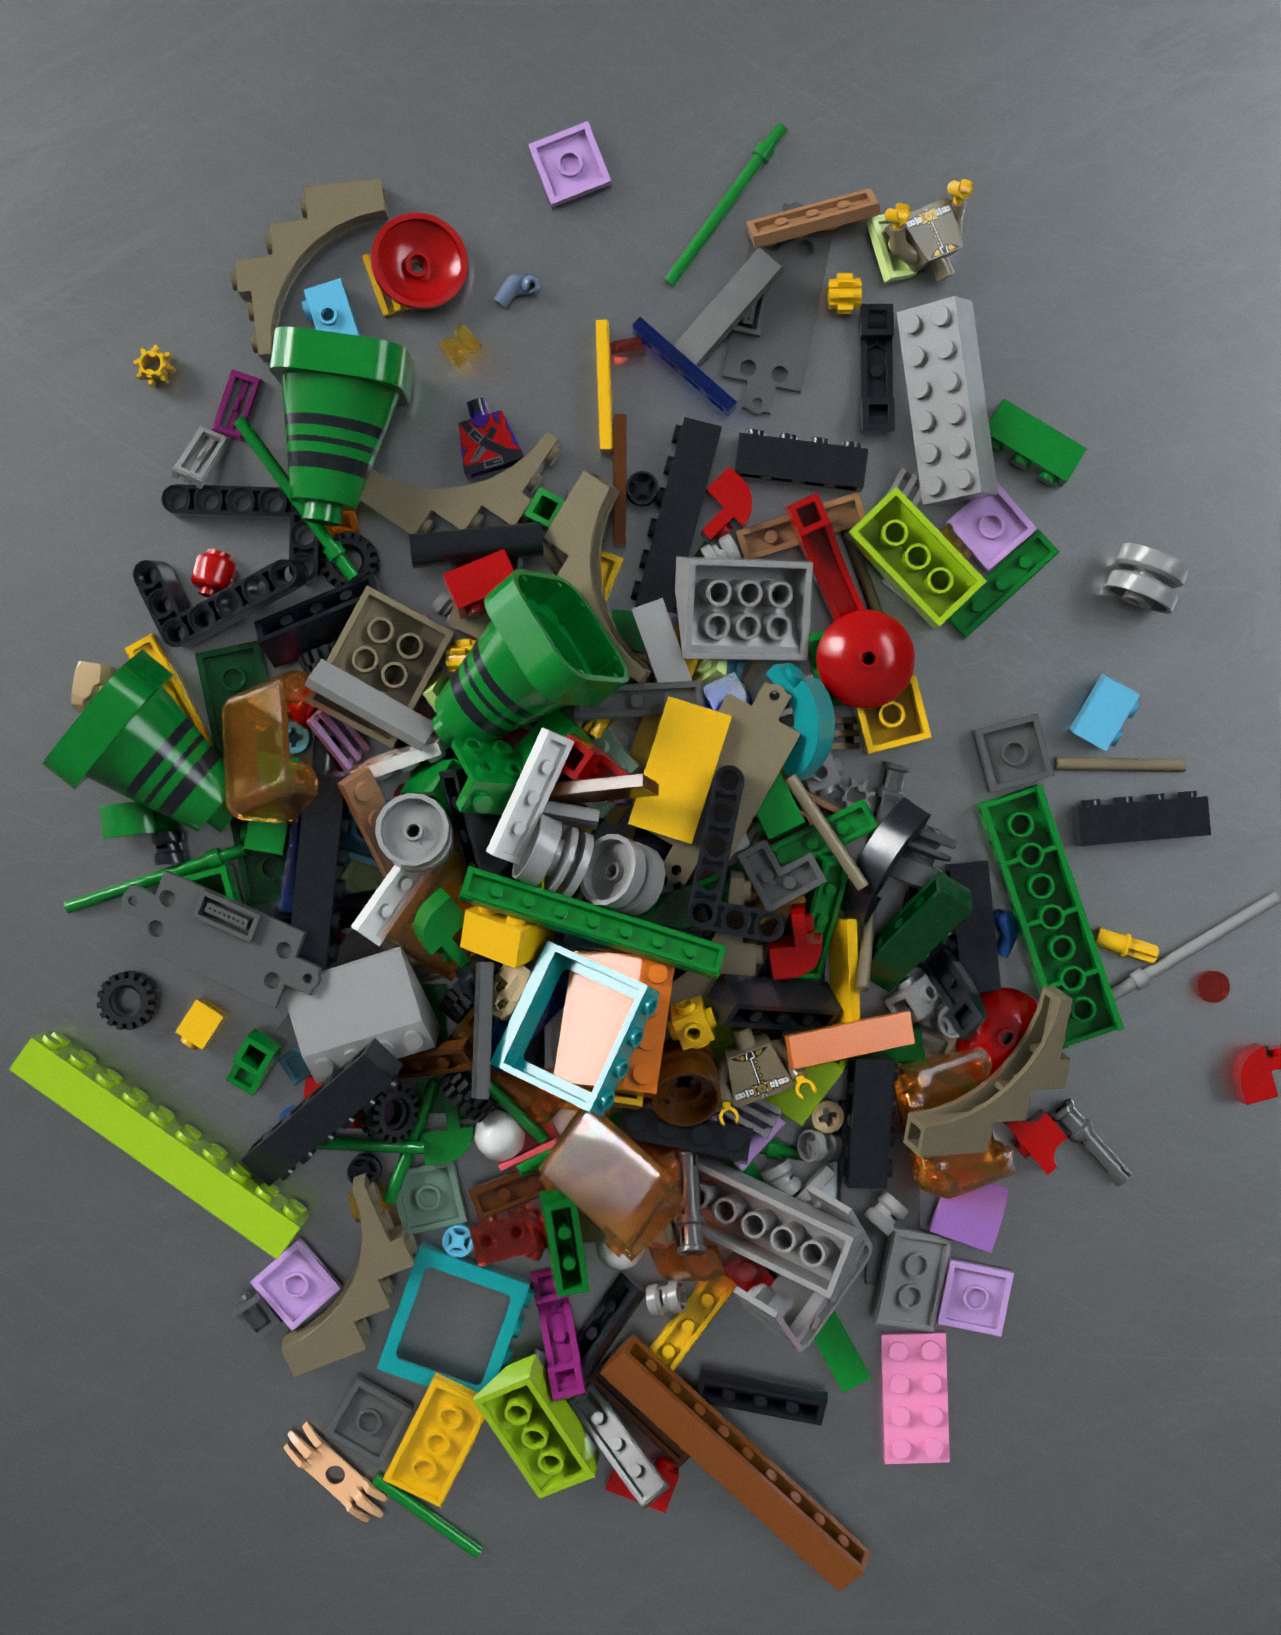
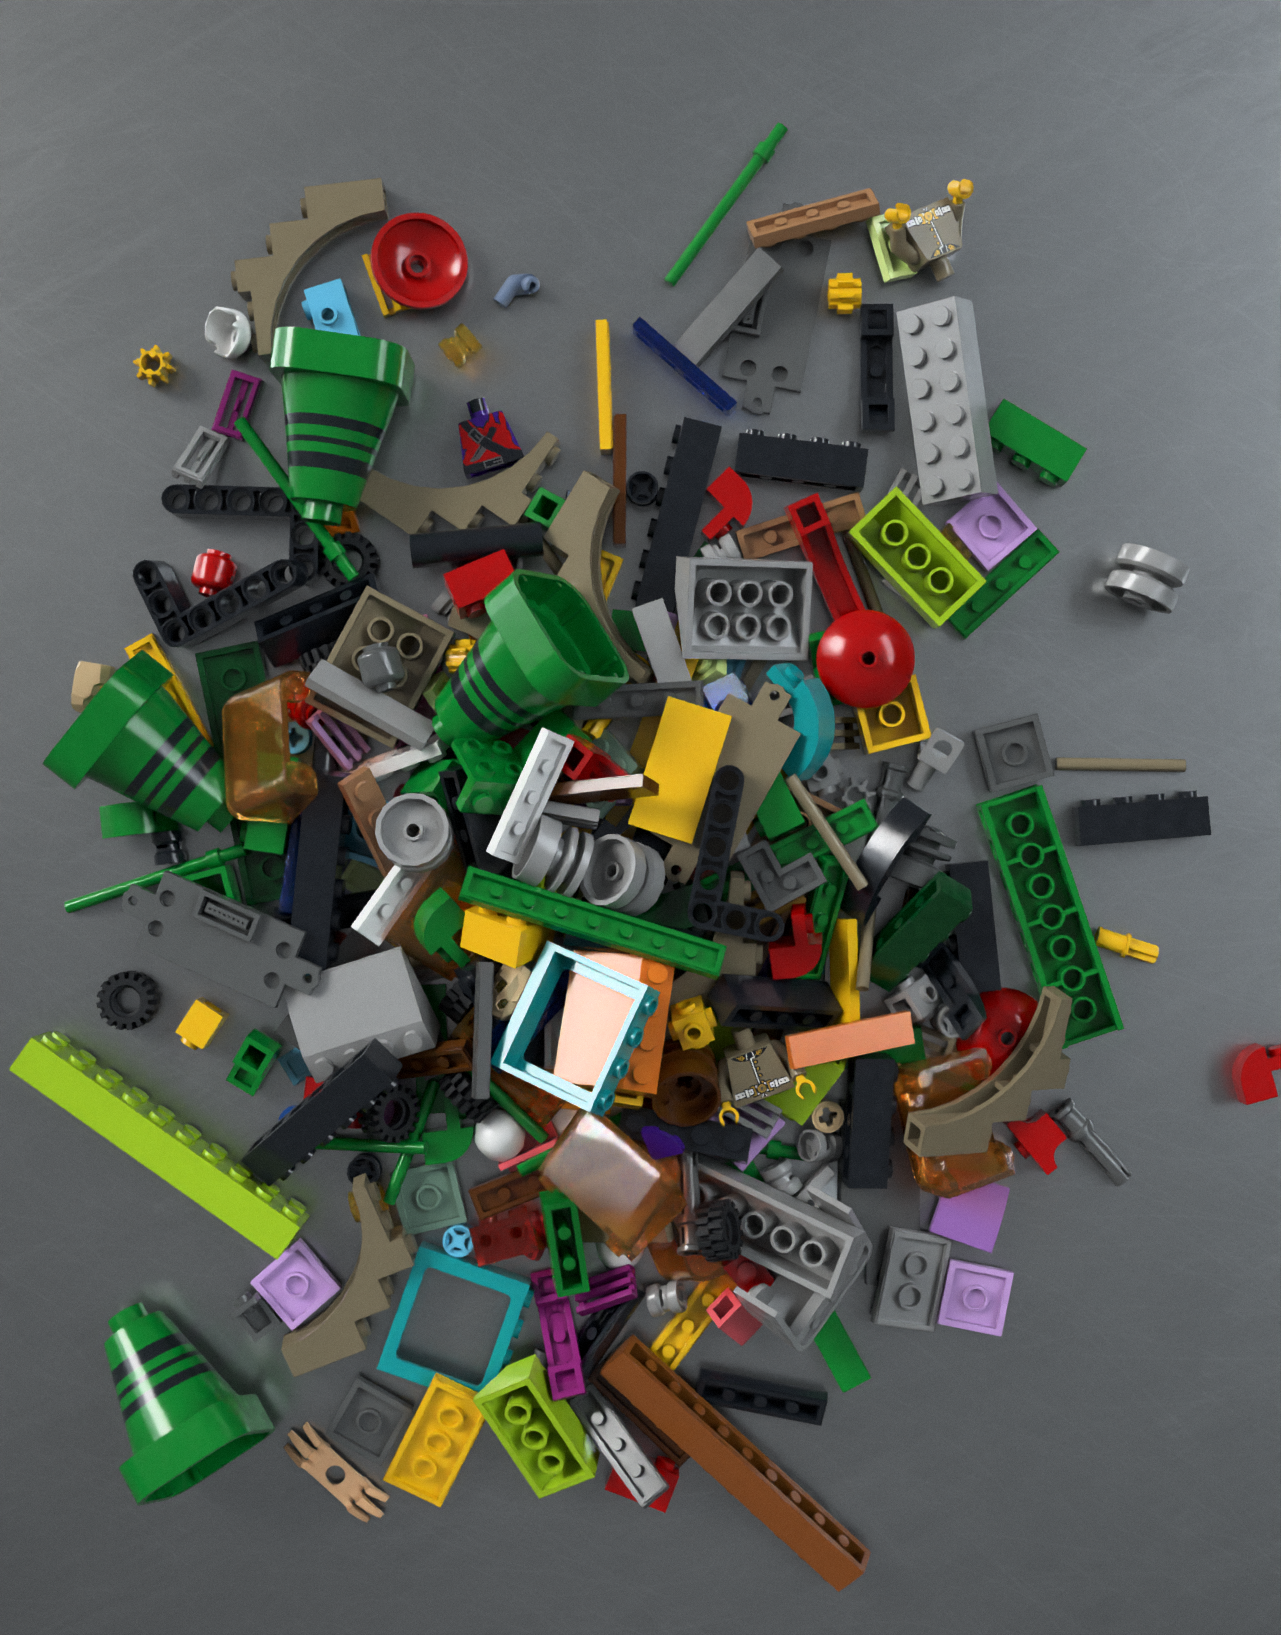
(175, 1407): none -> green cone
(228, 332): none -> white hair
(380, 667): none -> dark grey head
(428, 1516): green bar -> none
(569, 164): lavender plate -> none
(606, 1284): none -> magenta tile
(628, 347): clear red tile -> none
(660, 1143): none -> dark purple tile
(719, 1230): none -> black tyre
(732, 1317): none -> coral brick
(886, 1213): light grey wheel -> none
(914, 1397): bright pink plate -> none
(932, 759): none -> light grey bracket
(1008, 930): blue arm -> none
(1105, 712): medium azure brick -> none
(1141, 978): light grey bar -> none
(1212, 986): clear red tile -> none

